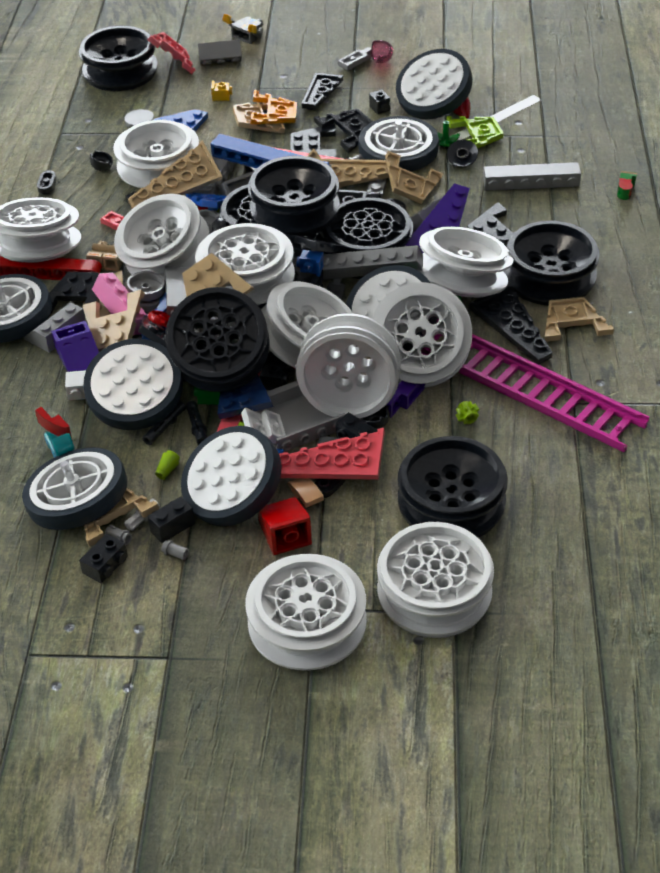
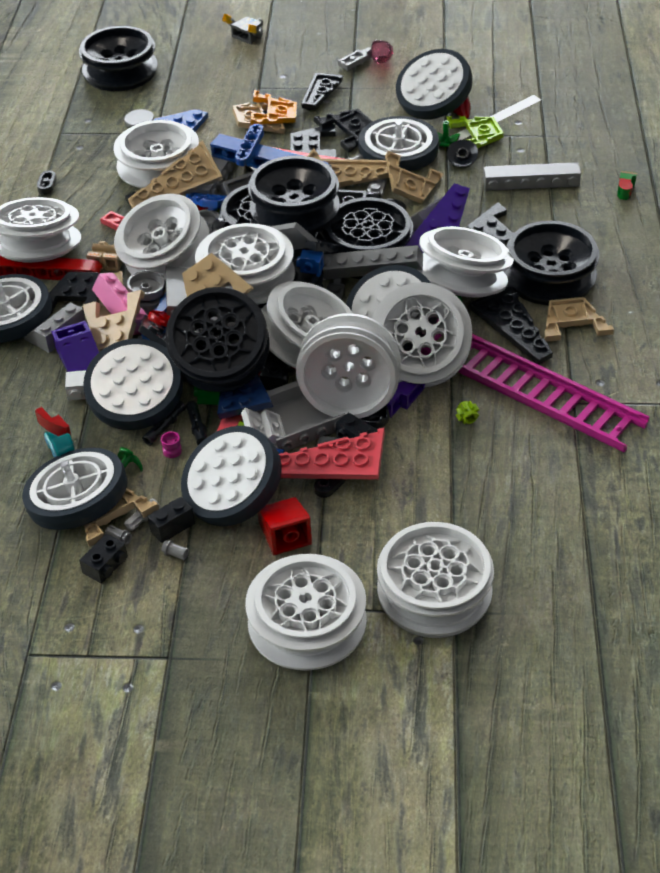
(101, 160): black hair -> none
(127, 457): none -> green plant
(167, 464): lime cone -> none
(171, 444): none -> dark pink wheel
(178, 52): coral wing -> none
(219, 52): light grey slope -> none
(221, 91): yellow brick -> none
(255, 134): none -> blue beam
(295, 234): none -> light grey tile
(306, 491): light nougat slope -> none
(379, 101): black brick -> none
(453, 484): black wheel -> none

